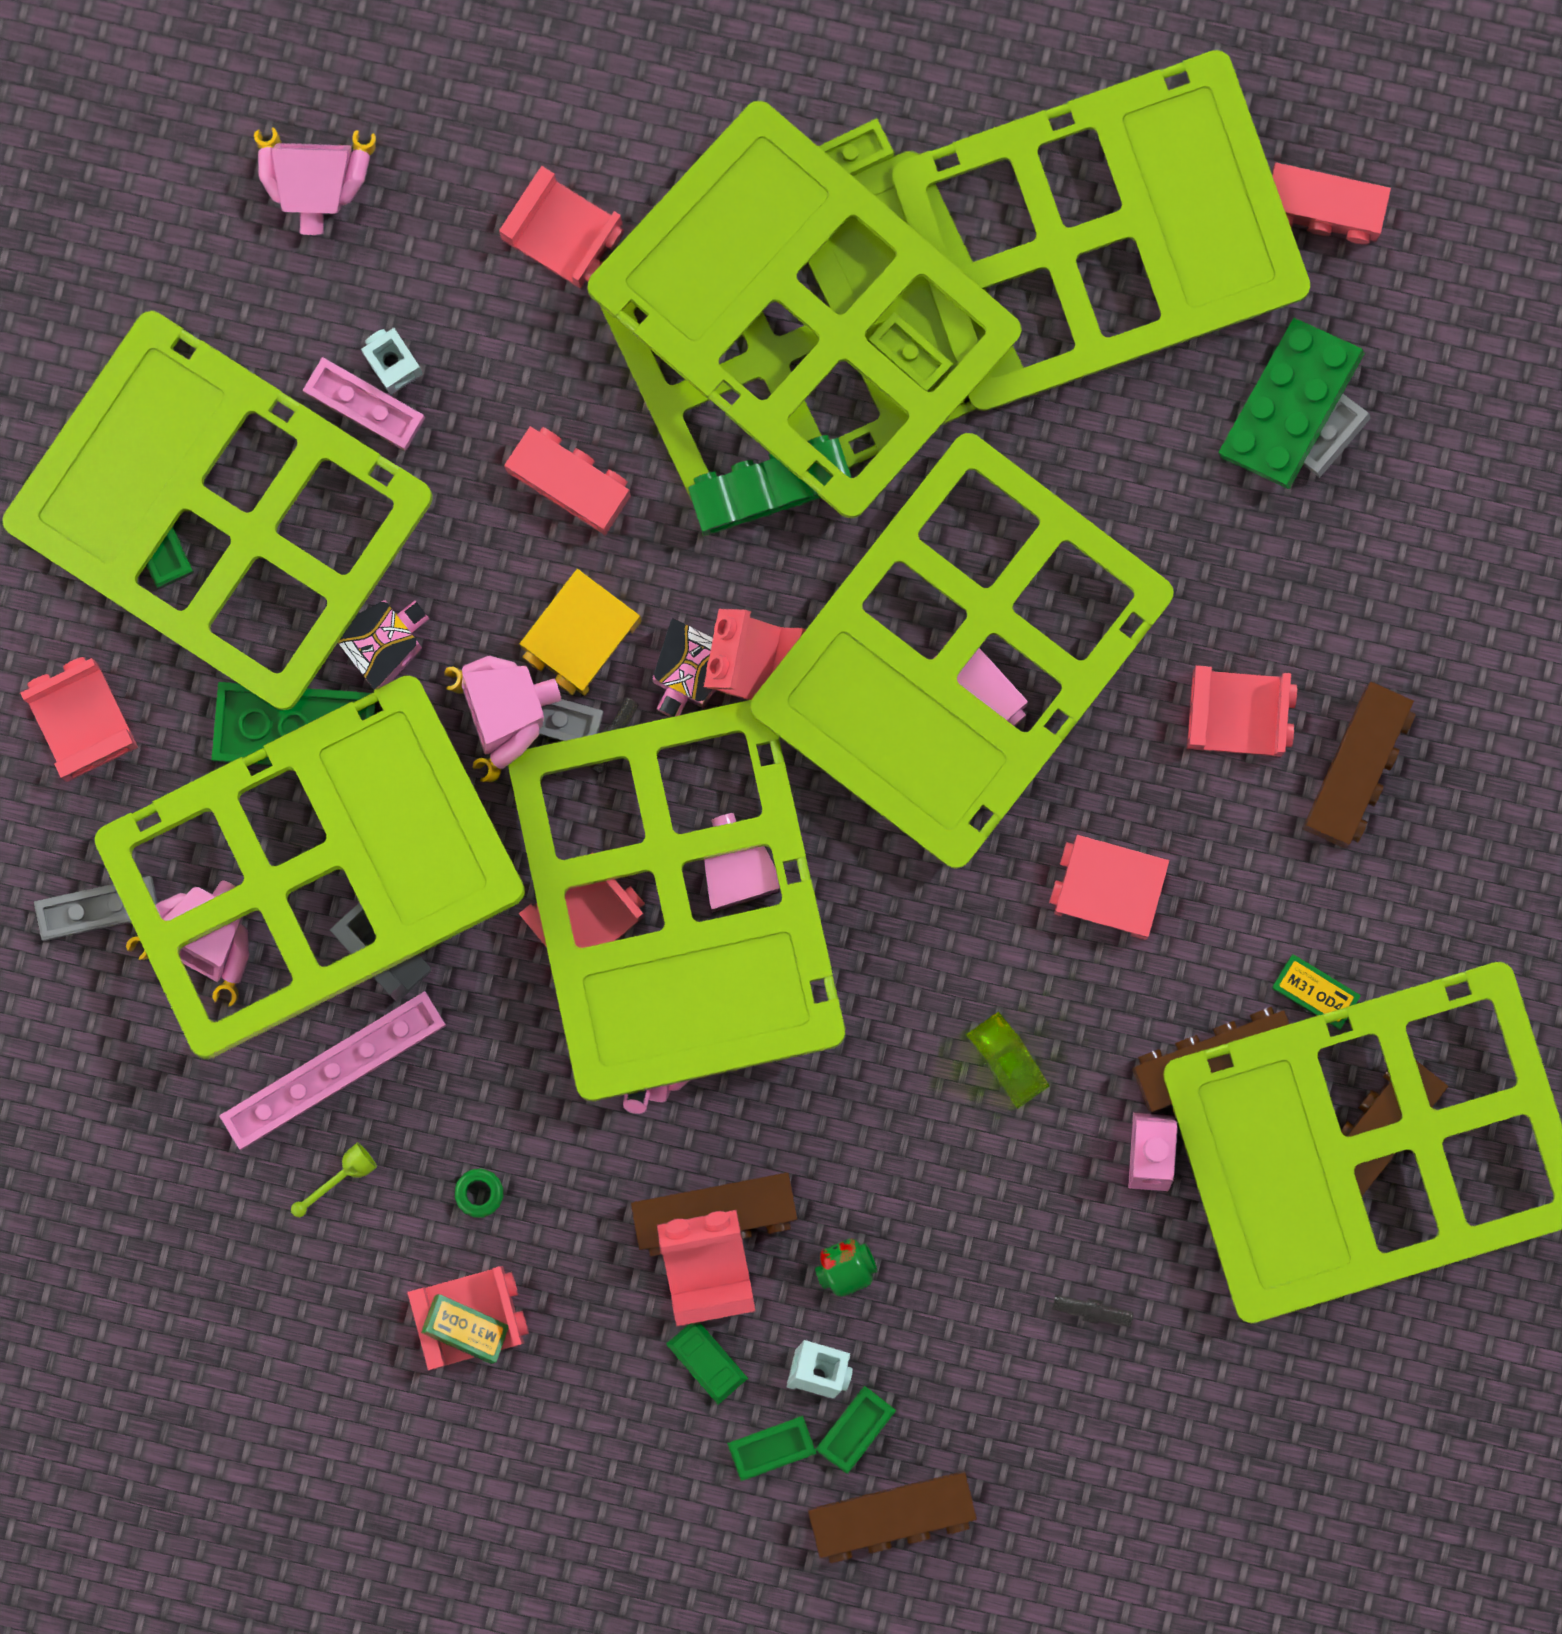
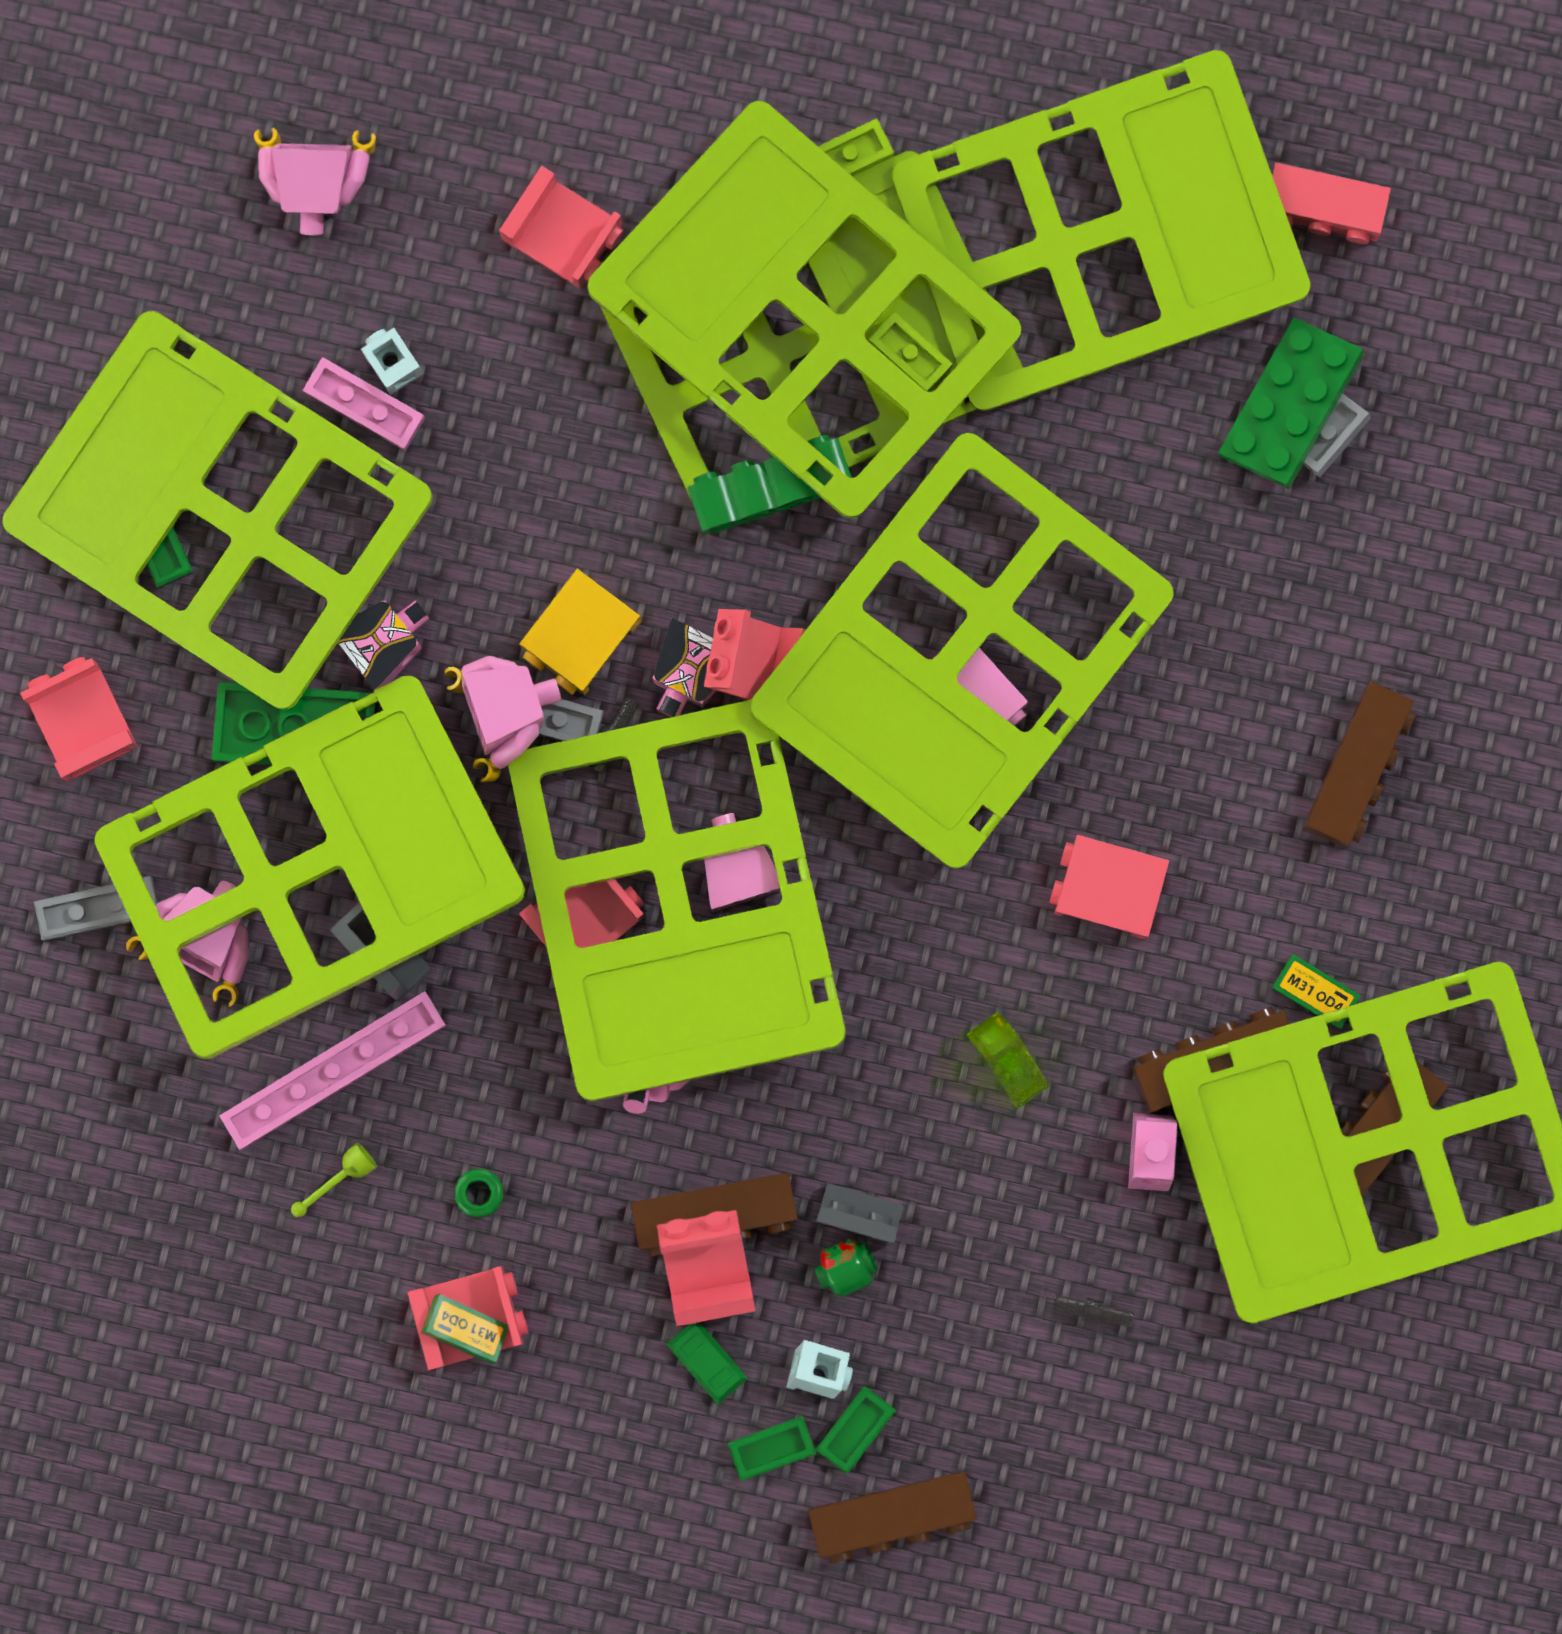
(568, 479): coral brick -> none
(860, 1213): none -> dark grey bracket
(1240, 712): coral panel -> none

